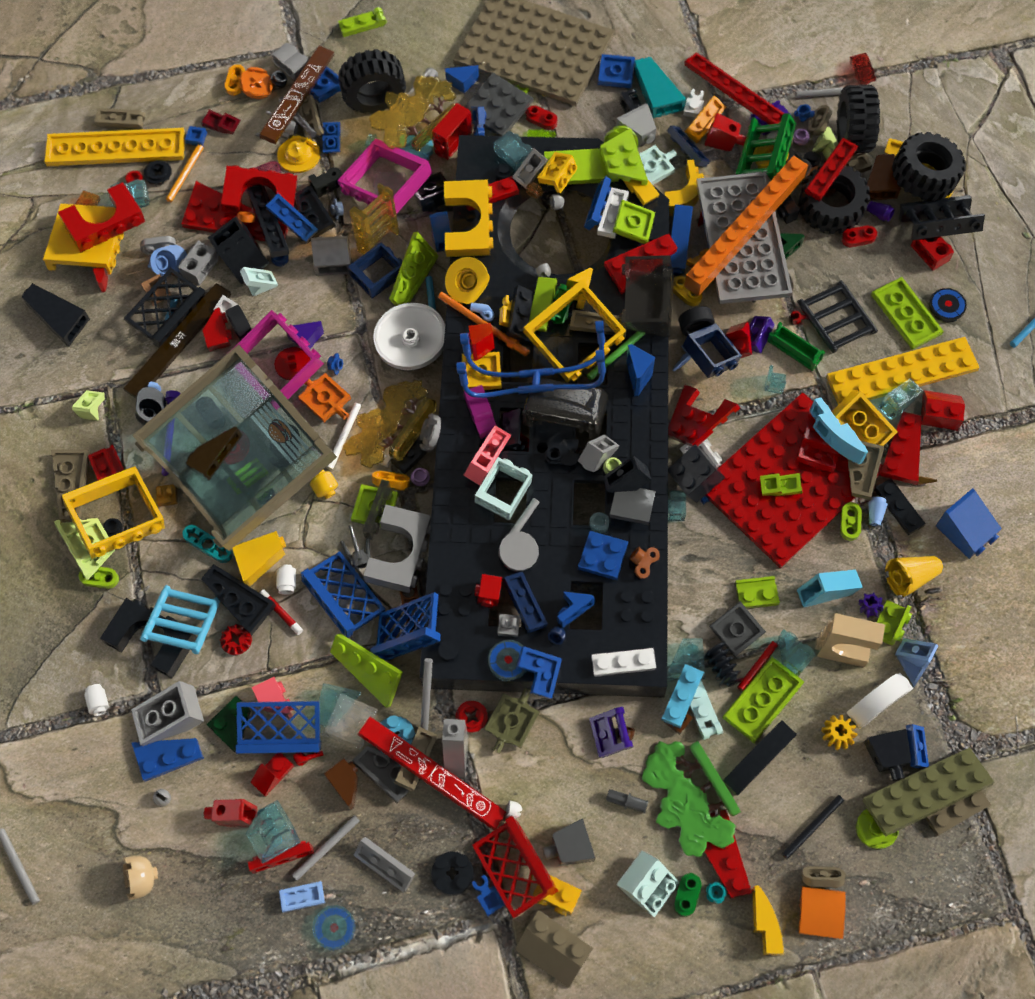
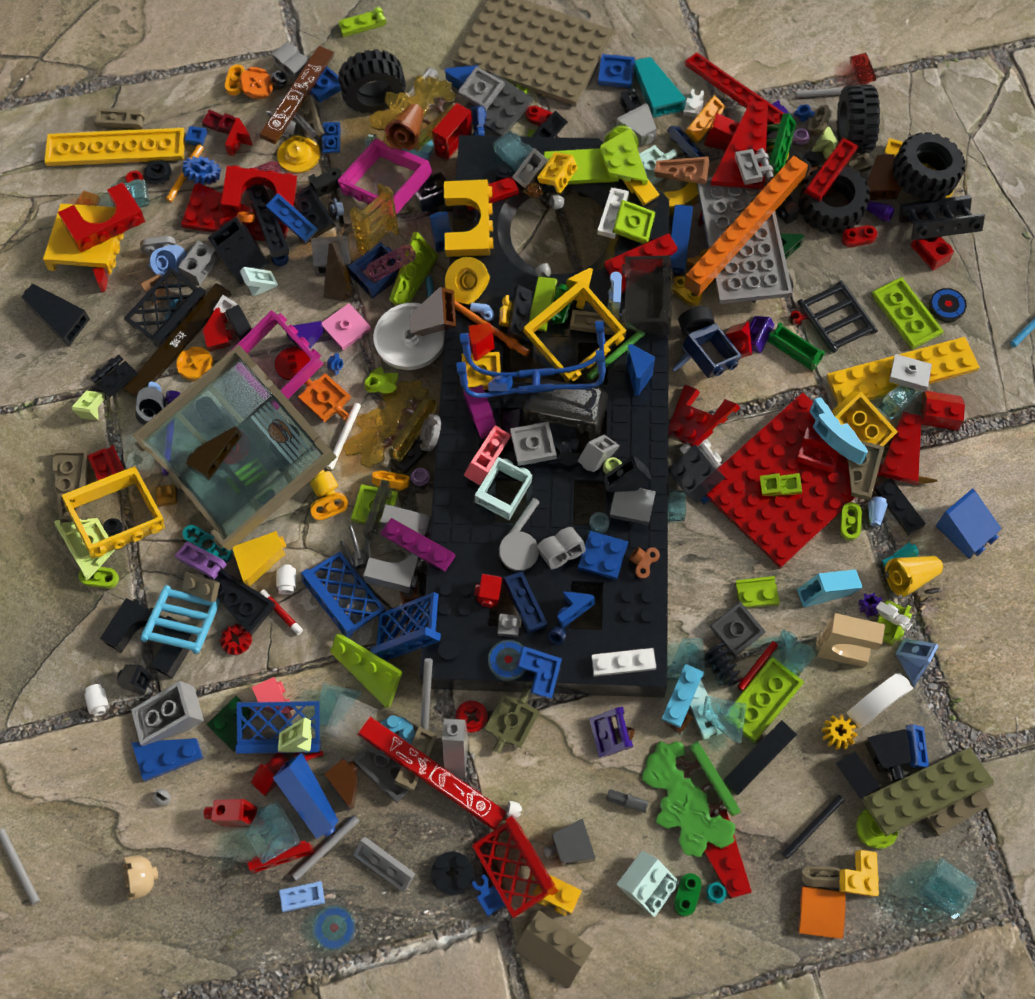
(117, 378): none -> black plate
(134, 678): none -> black slope
(194, 363): none -> light orange tile
(200, 560): none -> medium lavender plate
(200, 586): none -> dark tan plate
(201, 170): none -> blue gear
(237, 136): none -> red slope
(296, 737): none -> yellowish green slope
(306, 796): none -> blue slope
(329, 507): none -> light orange plate
(337, 278): none -> dark brown slope
(346, 326): none -> bright pink plate
(381, 382): none -> lime plate
(389, 269): none -> clear pink beam
(405, 128): none -> dark orange cone
(418, 544): none -> magenta plate
(434, 314): none -> slope
(481, 88): none -> light grey plate
(500, 383): none -> blue plate
(533, 443): none -> light grey plate
(551, 126): none -> black slope
(561, 547): none -> light grey brick
(598, 203): blue plate -> none
(615, 293): none -> light blue plate
(687, 169): none -> nougat wing
(725, 716): none -> clear light blue wing
(749, 135): none -> red wing
(749, 167): none -> light grey plate
(766, 923): yellow slope -> none
(775, 381): clear light blue panel -> none
(857, 775): none -> black hinge
(865, 878): none -> yellow plate
(891, 614): none -> white plate
(906, 551): none -> teal cone
(910, 372): none -> plate
(949, 888): none -> clear light blue slope

